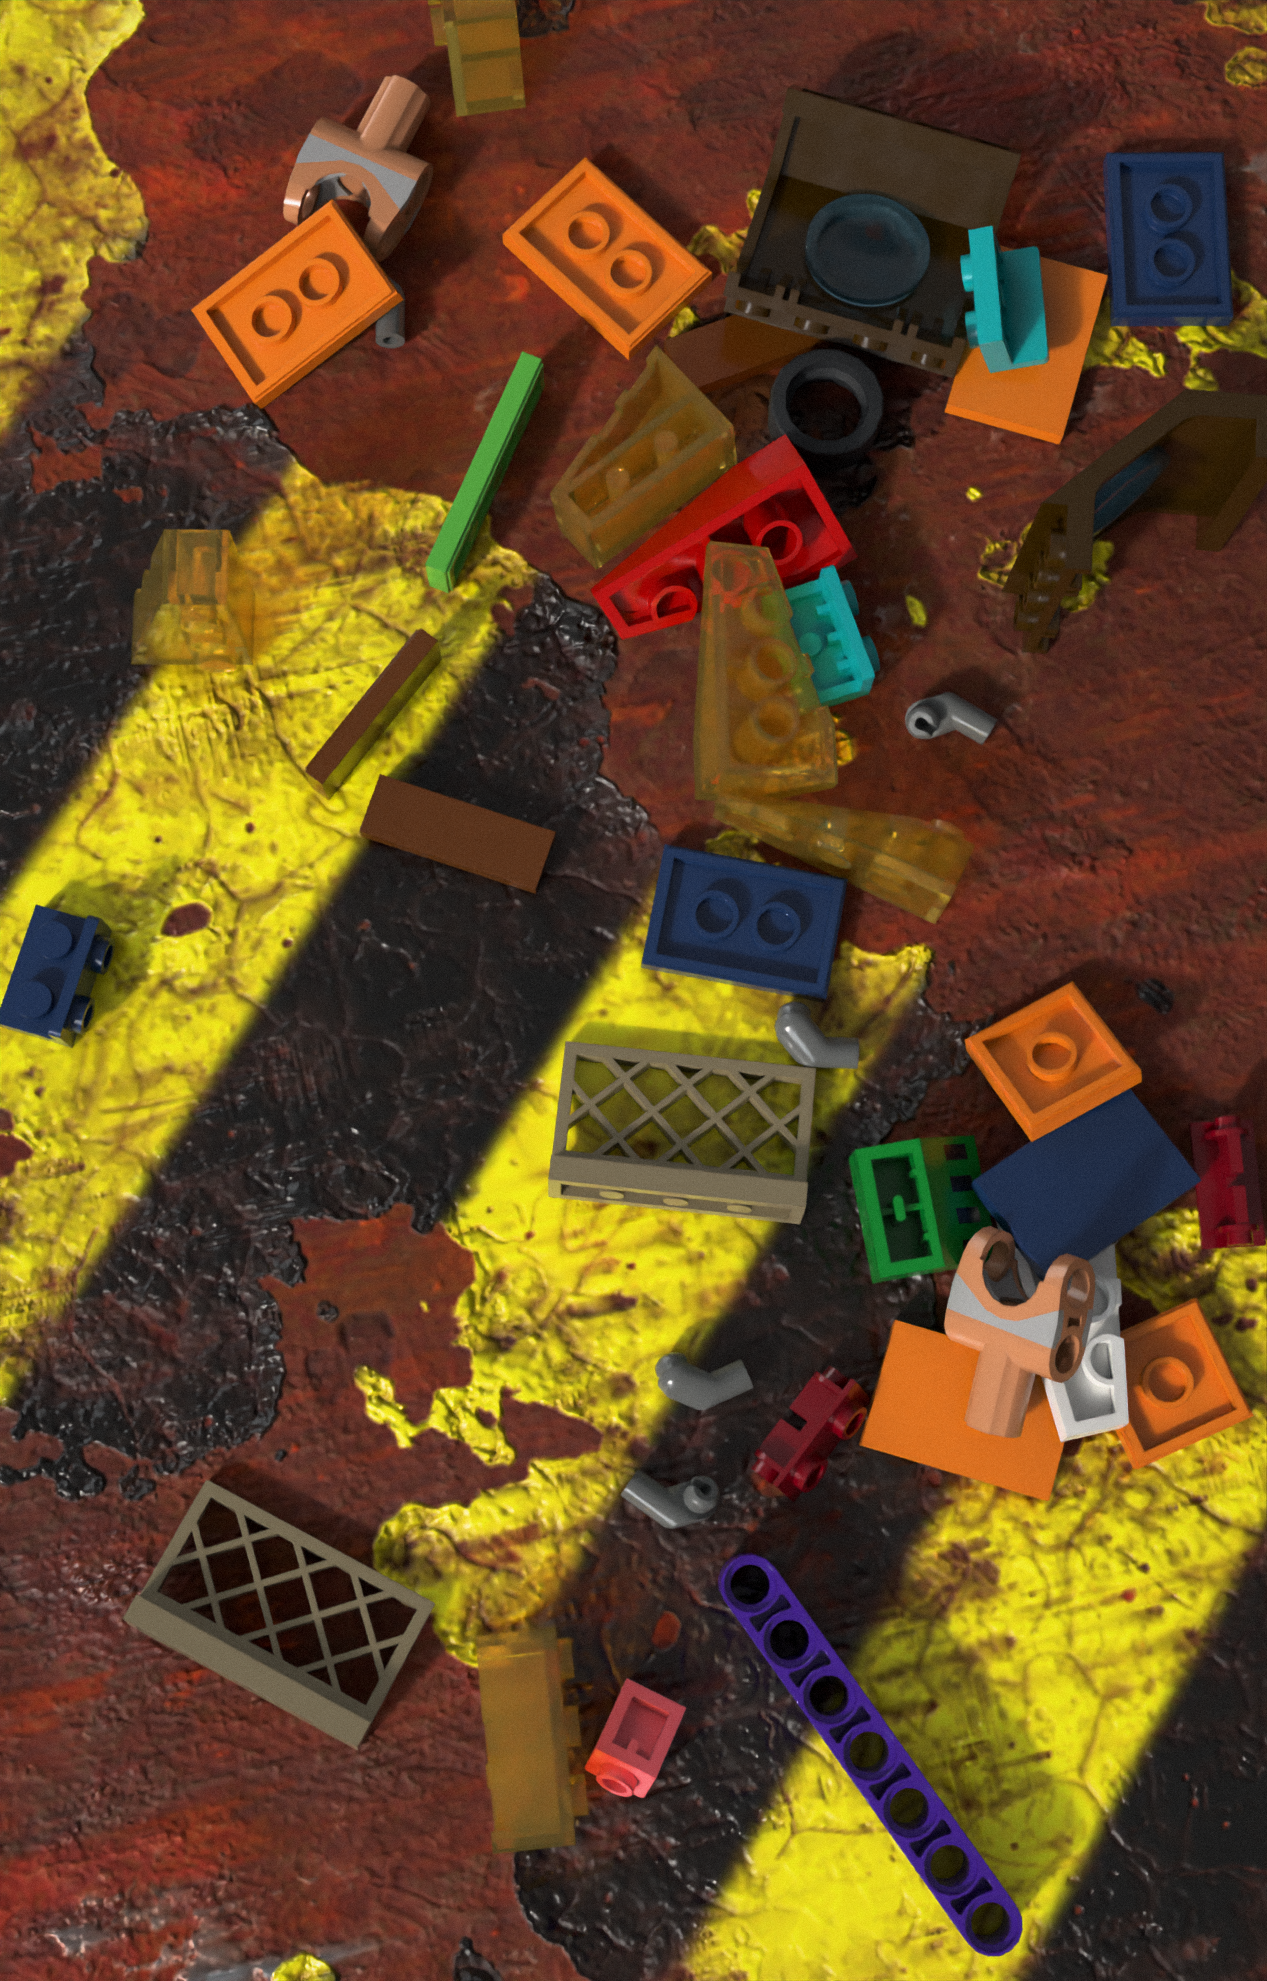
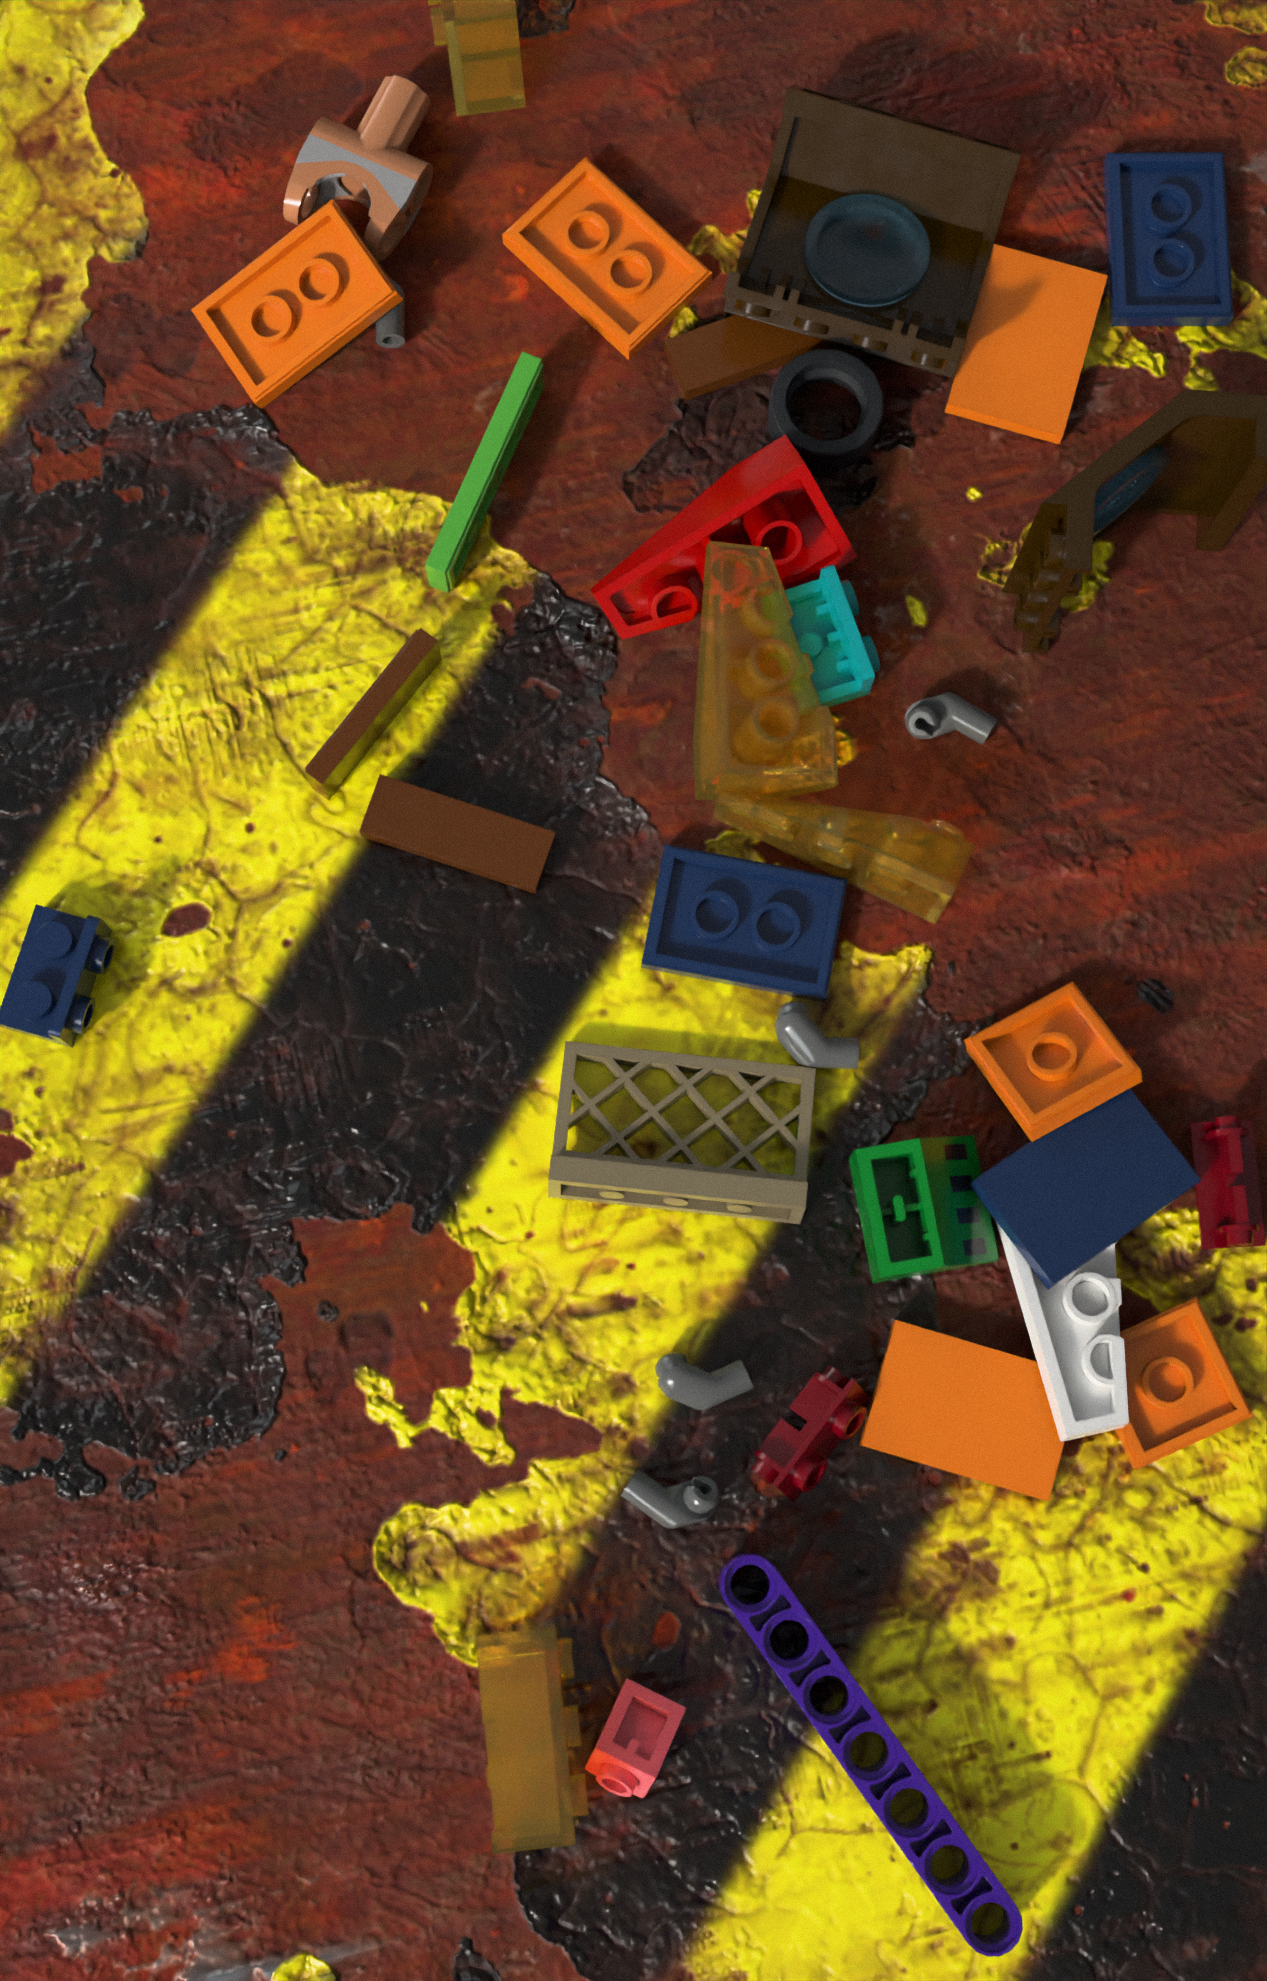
(194, 604): clear yellow wedge -> none
(252, 1666): dark tan fence -> none
(643, 463): clear yellow wedge -> none
(1008, 303): teal bracket -> none
(1013, 1331): nougat connector -> none

